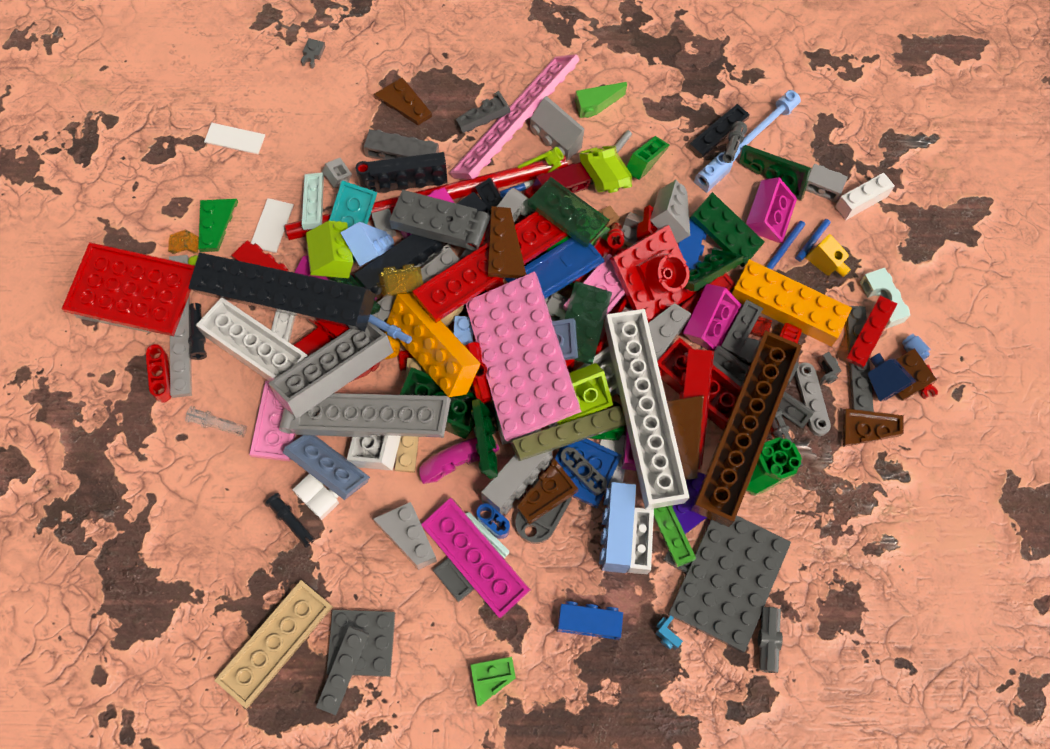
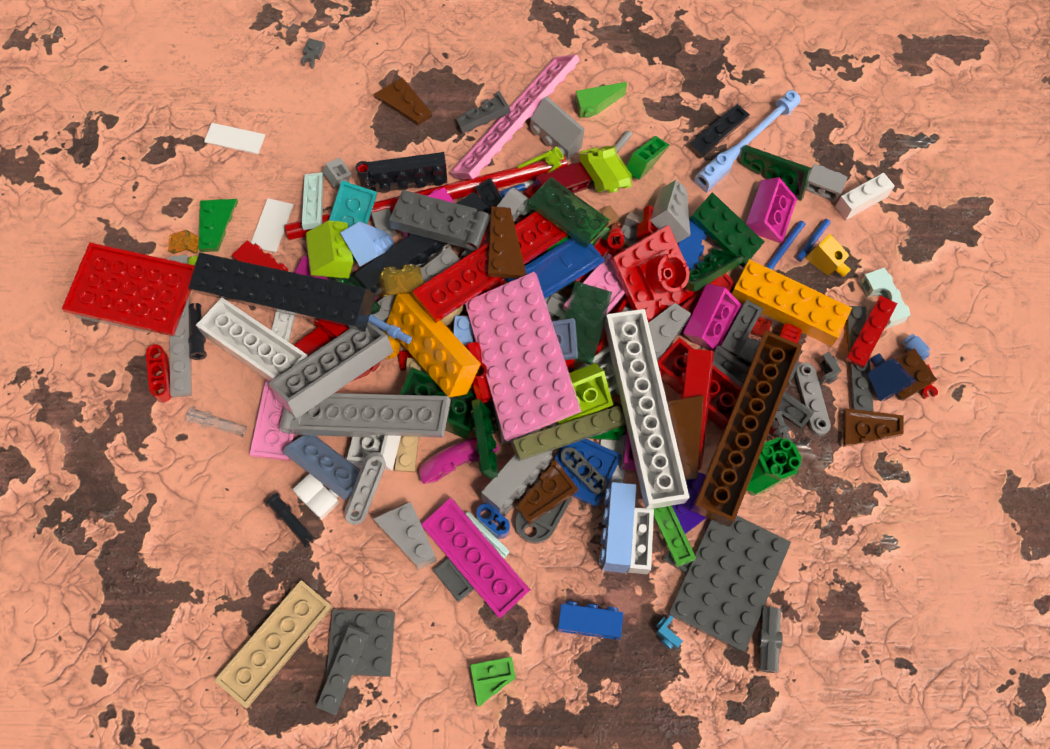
(365, 488): none -> light grey plate
(389, 146): flat silver brick -> none
(735, 138): dark grey pin -> none

